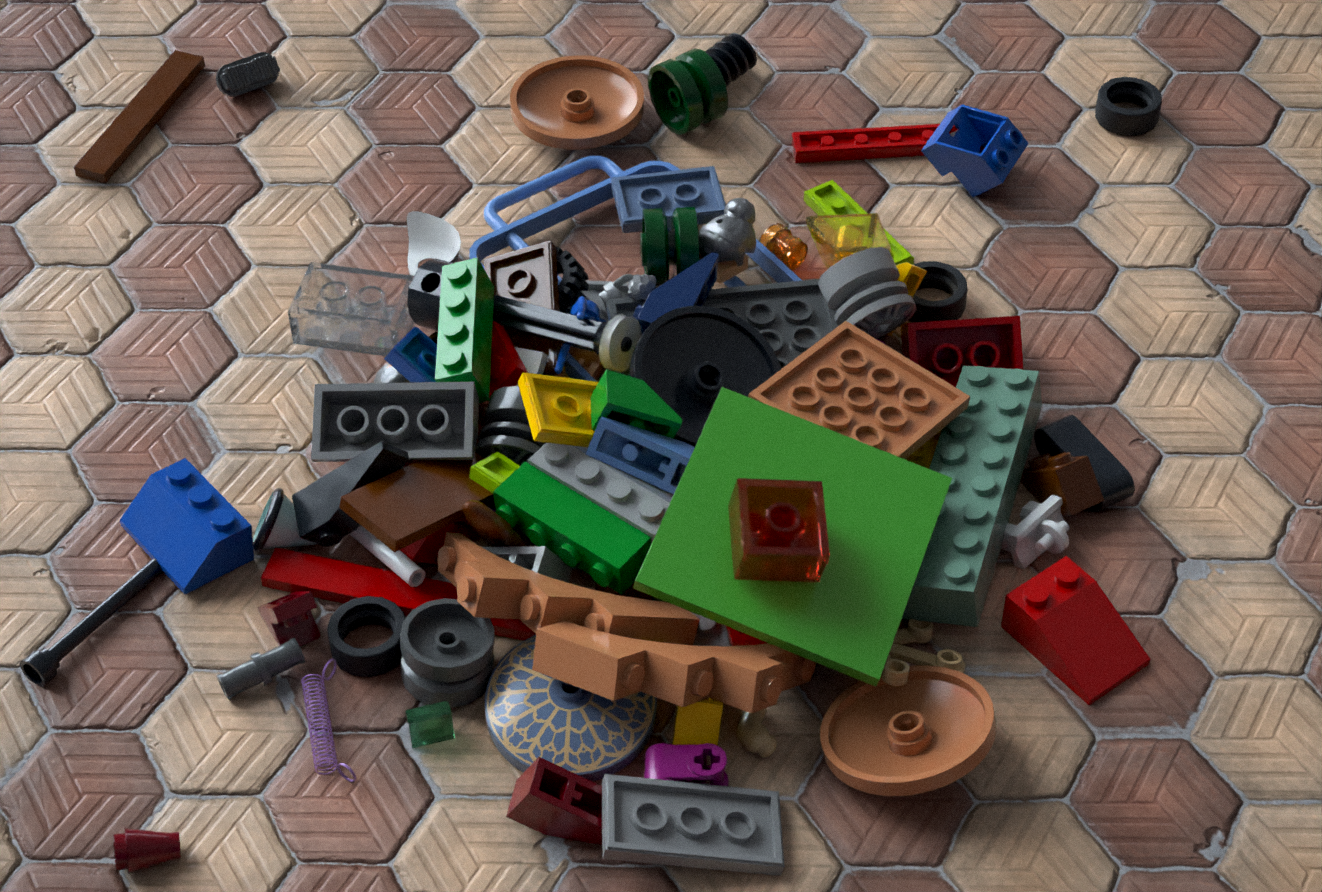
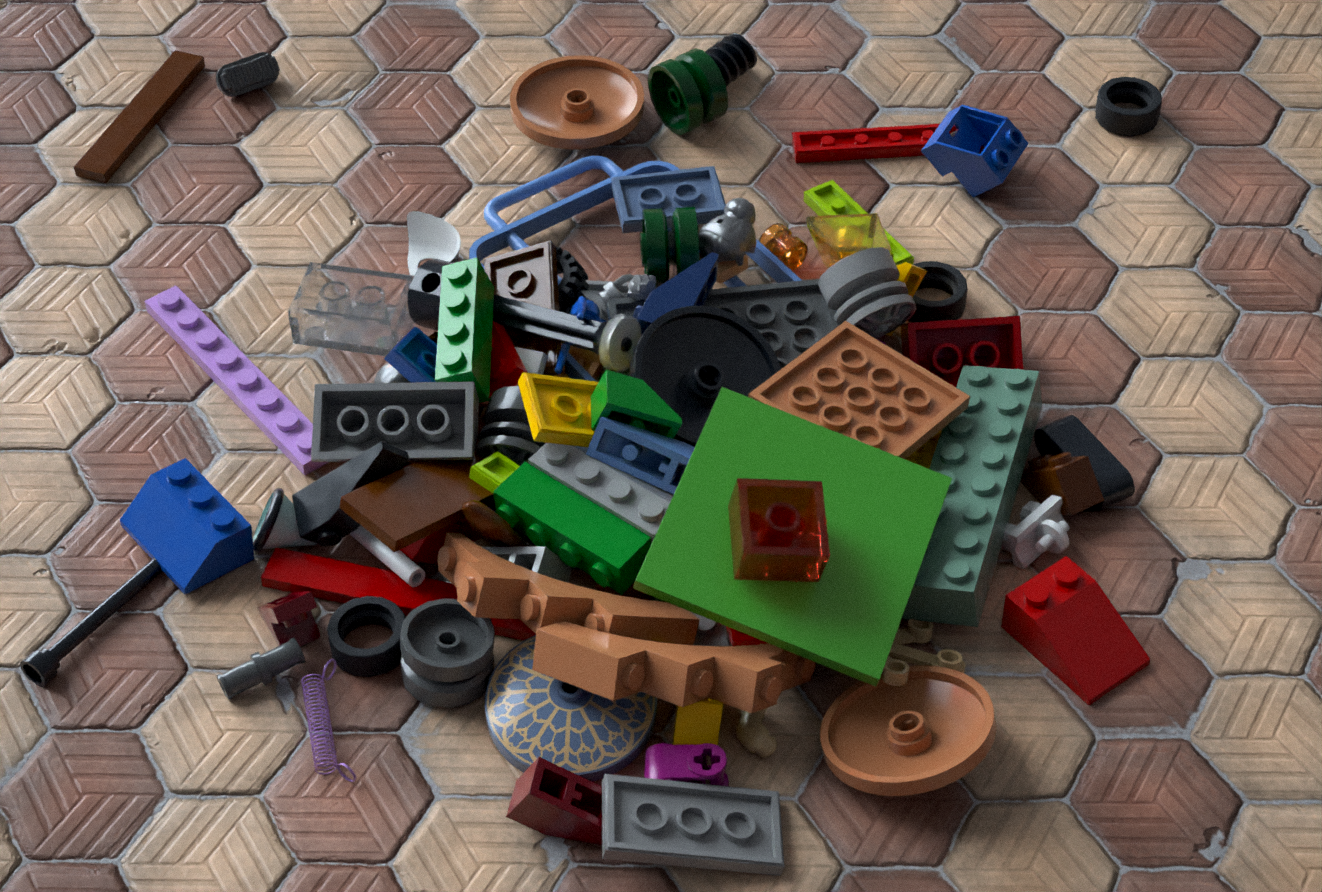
(144, 848): dark red cone -> none
(236, 376): none -> lavender plate
(430, 724): clear green tile -> none

